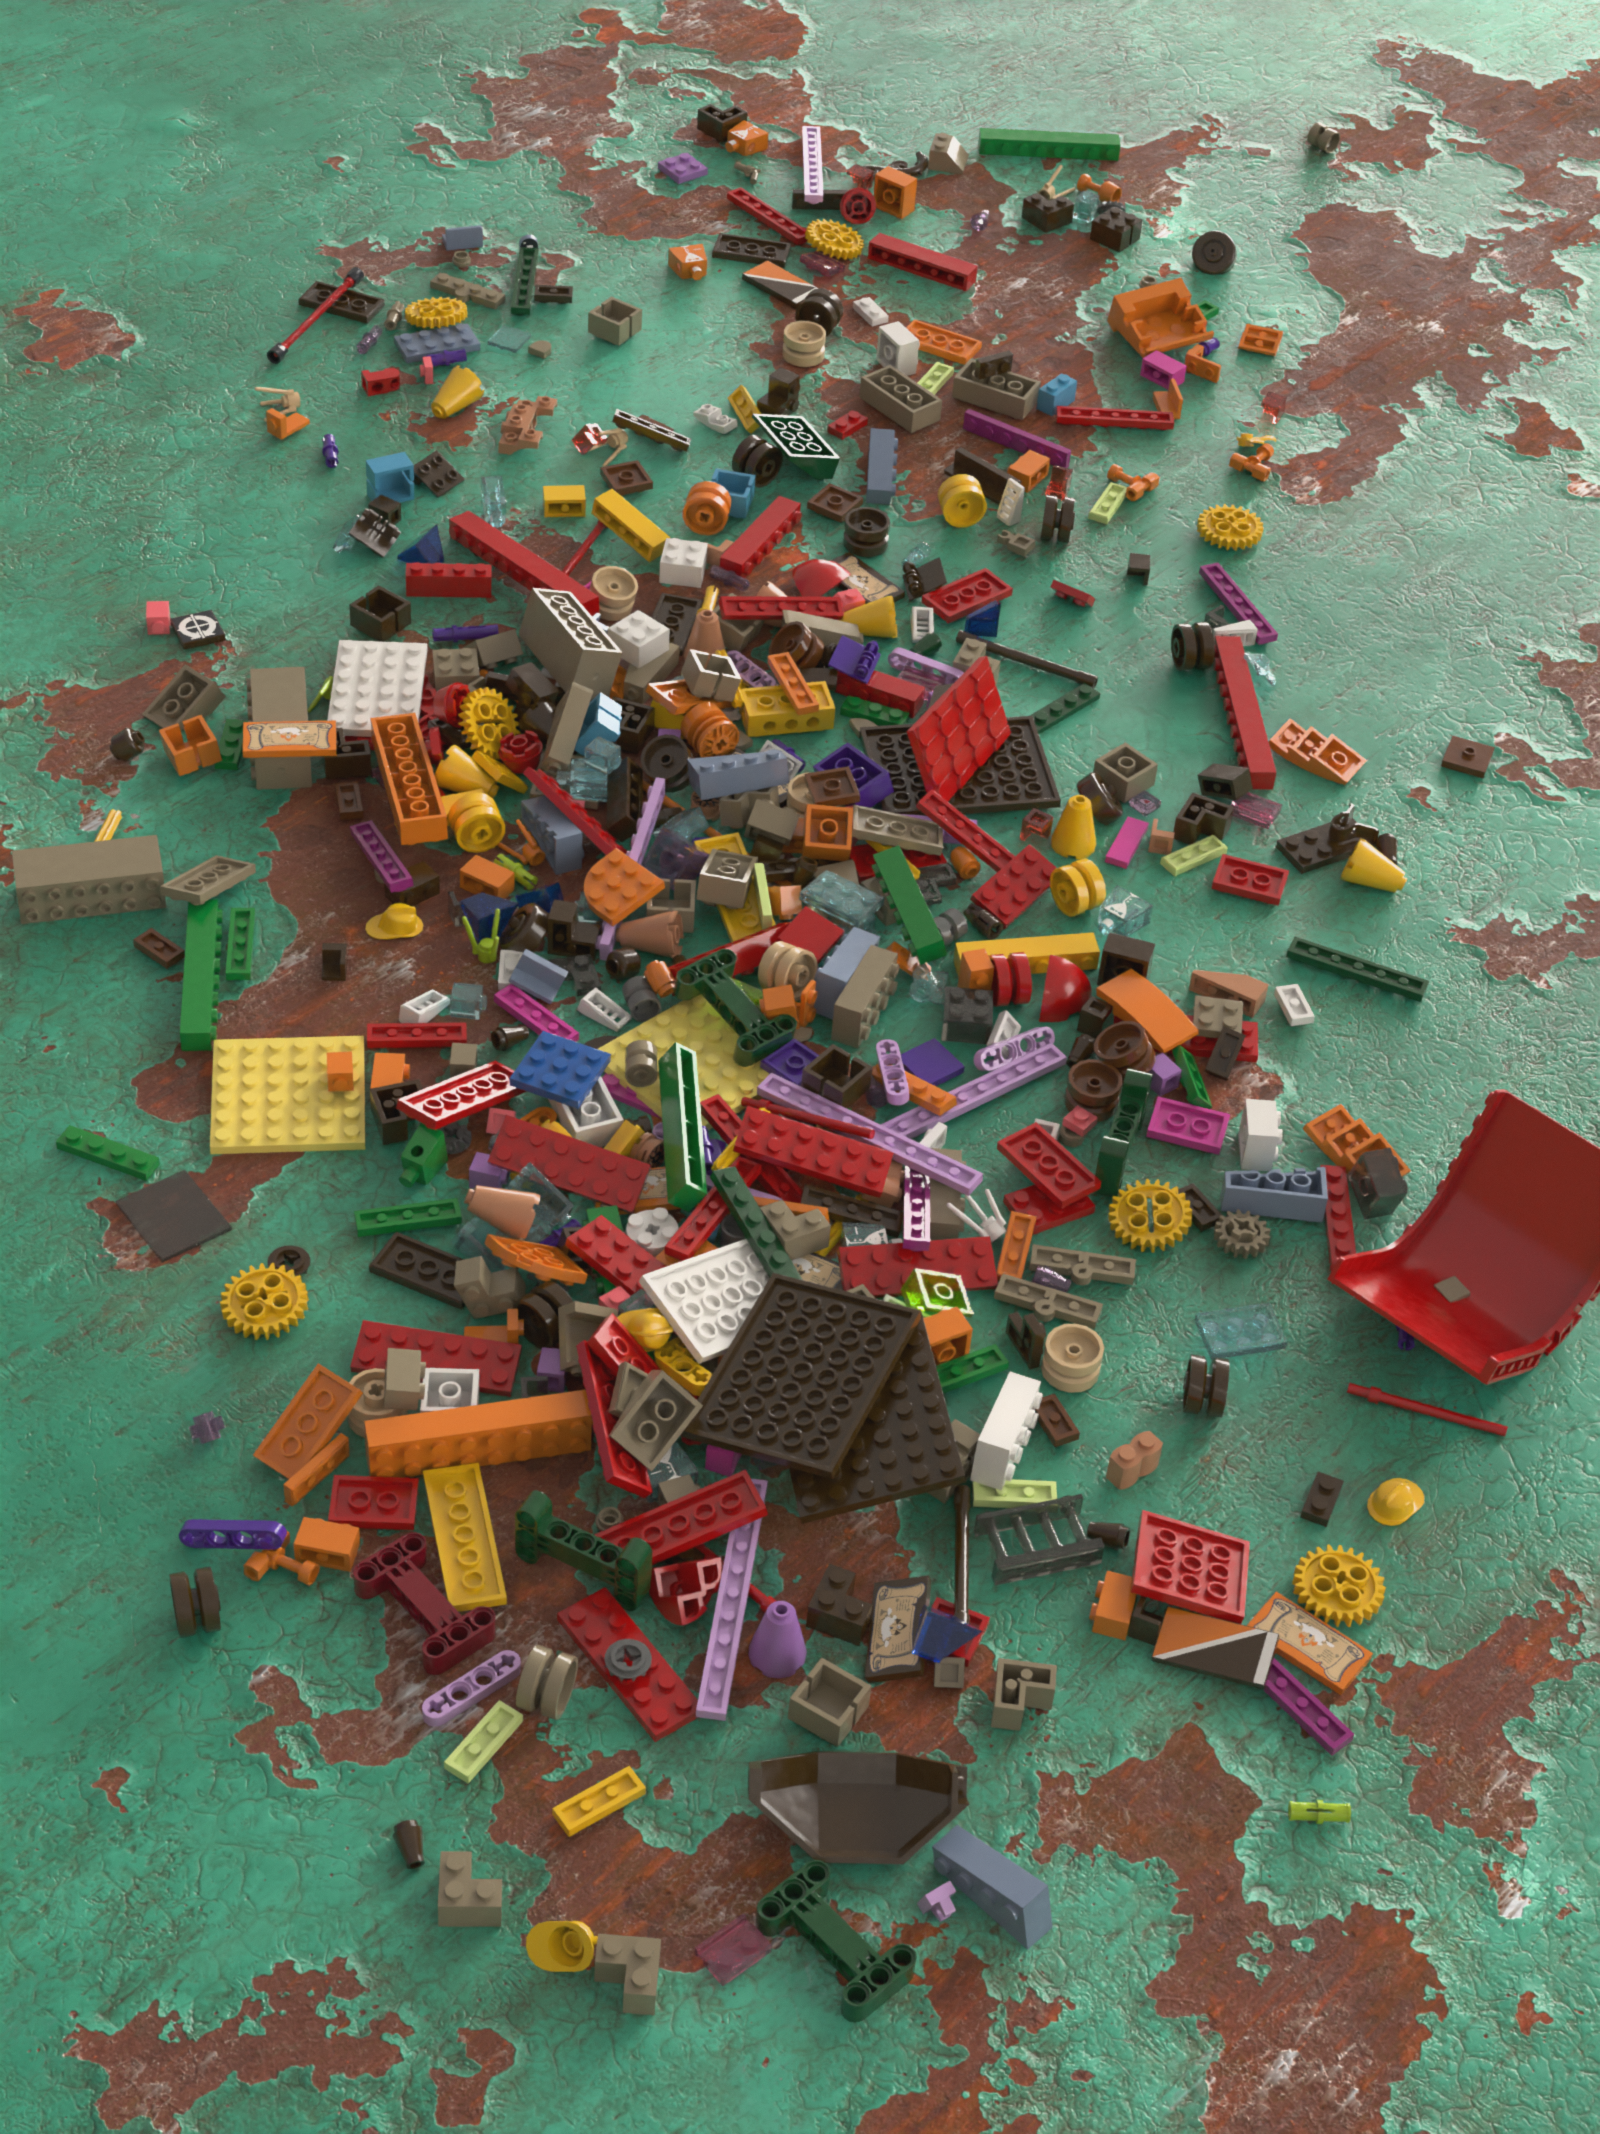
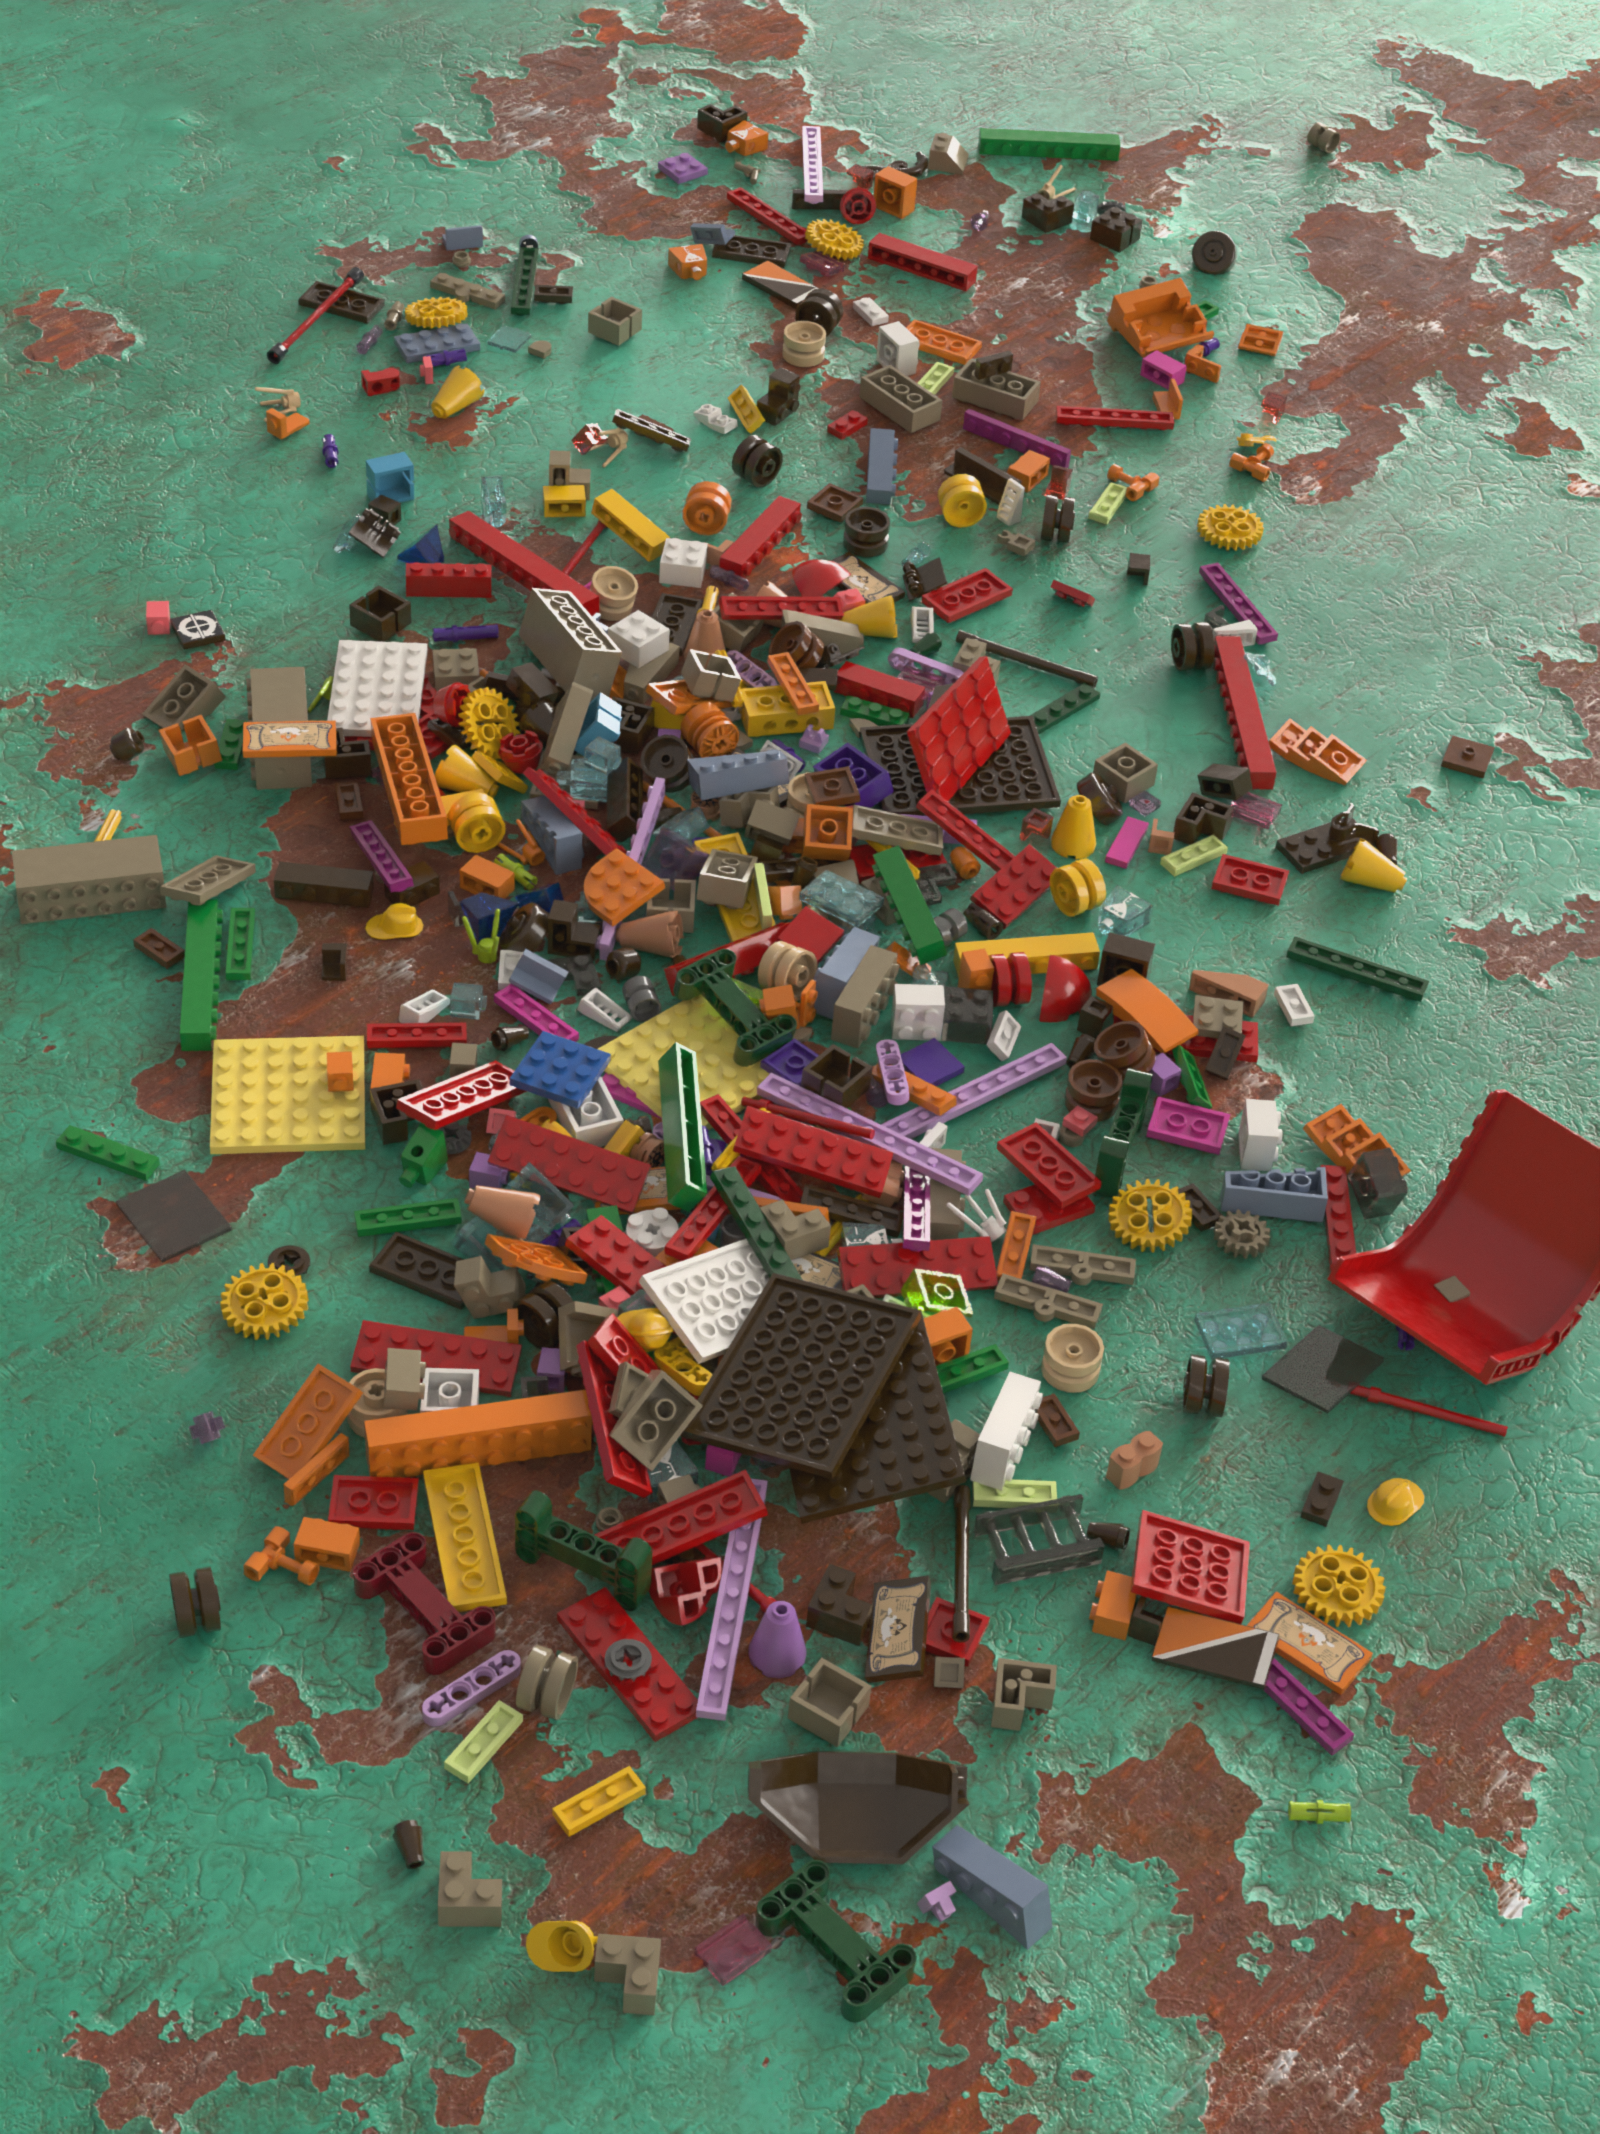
(200, 1534): dark purple beam -> none
(323, 884): none -> dark brown brick
(434, 746): red wing -> none
(436, 474): dark brown hinge -> none
(497, 649): dark tan slope -> none
(521, 422): nougat bracket -> none
(562, 475): none -> dark tan brick
(626, 477): reddish brown plate -> none
(641, 1063): dark tan wheel -> none
(660, 978): orange brick -> none
(711, 233): none -> sand blue panel
(740, 488): dark azure piece -> none
(800, 444): dark green slope -> none
(813, 740): none -> lavender tile
(855, 659): dark purple hinge -> none
(917, 1012): none -> white brick
(940, 1634): clear blue slope -> none
(984, 620): clear blue slope -> none
(1014, 1048): lavender beam -> none
(1027, 1337): dark brown plate -> none
(1055, 393): dark azure brick -> none
(1107, 191): orange piece -> none
(1323, 1369): none -> clear smoke piece

